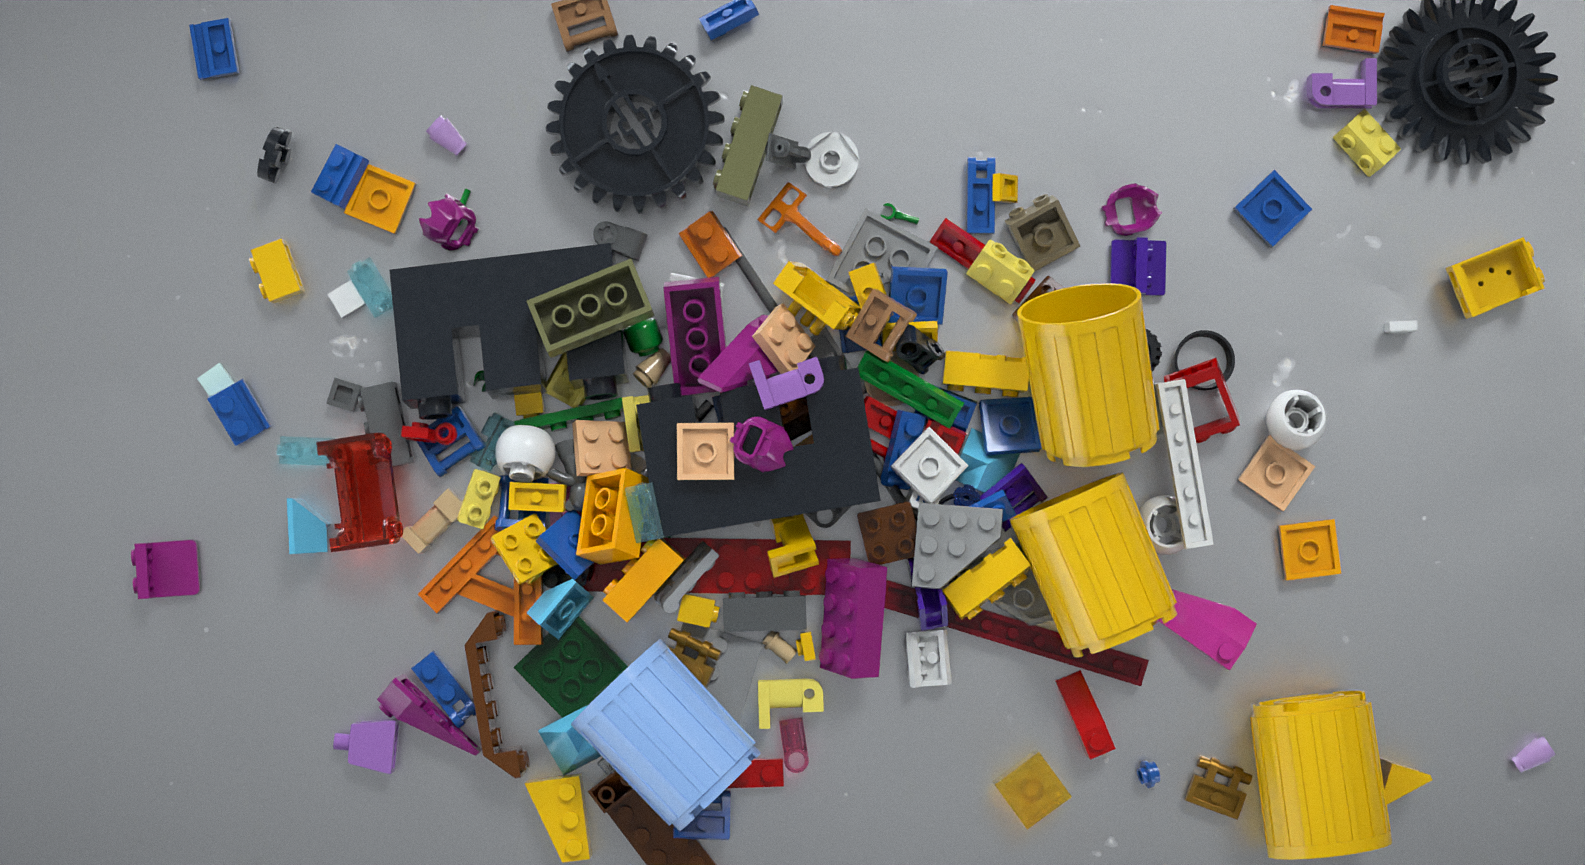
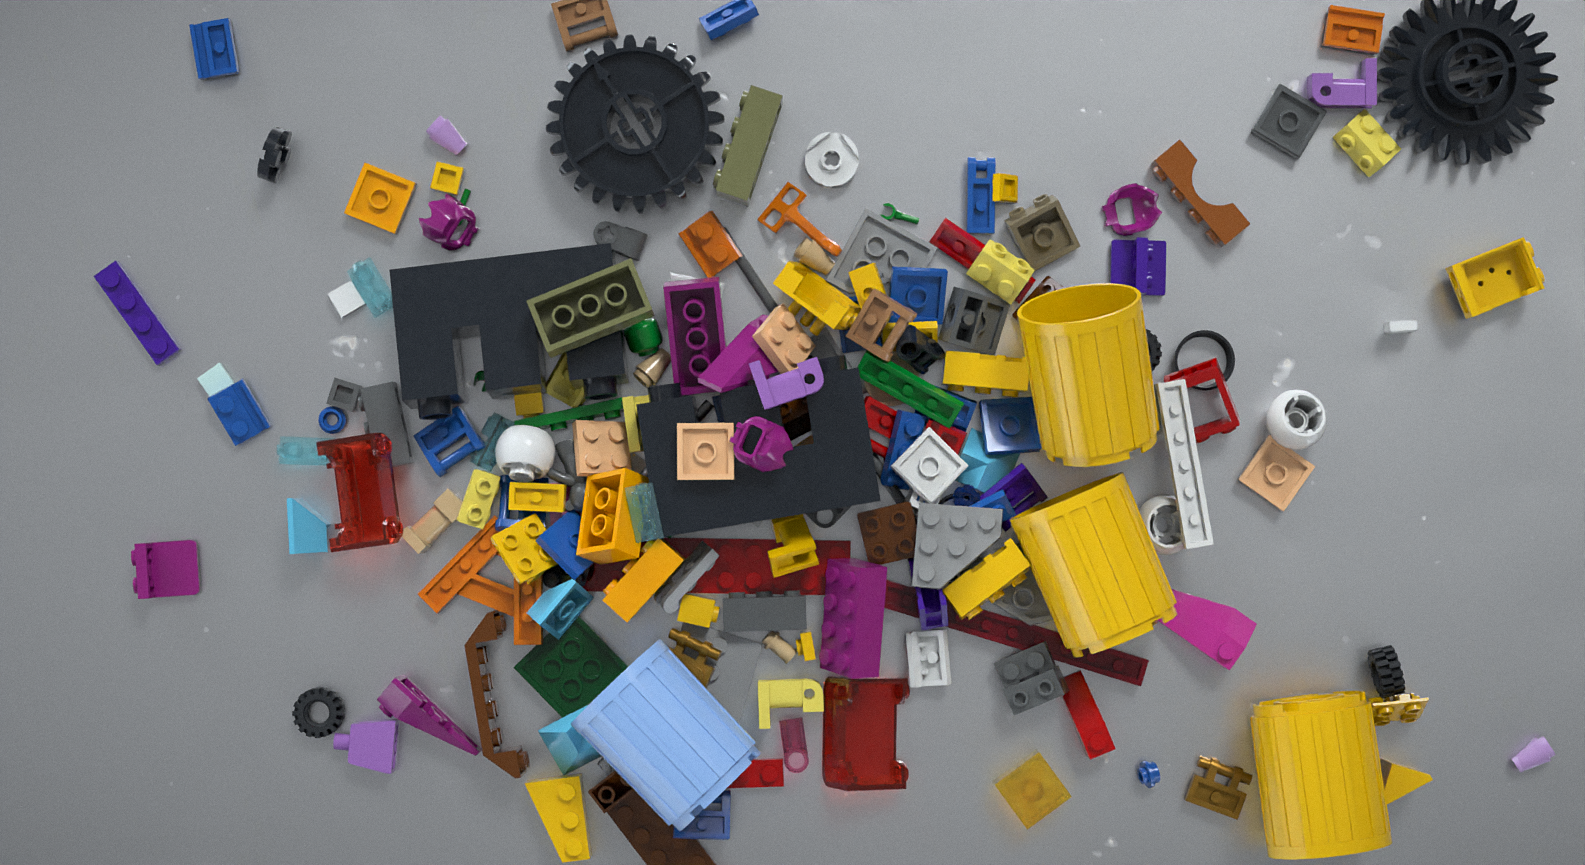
(137, 313): none -> dark purple plate
(276, 271): yellow brick -> none
(301, 712): none -> black tyre
(324, 416): none -> blue plate
(340, 176): blue plate -> none
(421, 433): red plate -> none
(444, 688): blue plate -> none
(447, 178): none -> yellow plate
(785, 151): dark grey hinge -> none
(814, 256): none -> tan cone
(862, 733): none -> clear red windscreen
(974, 321): none -> dark grey brick
(1036, 690): none -> dark grey brick
(1220, 221): none -> dark orange arch
(1272, 208): blue plate -> none
(1288, 121): none -> dark grey plate
(1309, 549): light orange plate -> none
(1386, 671): none -> black tyre
(1406, 709): none -> yellow hinge

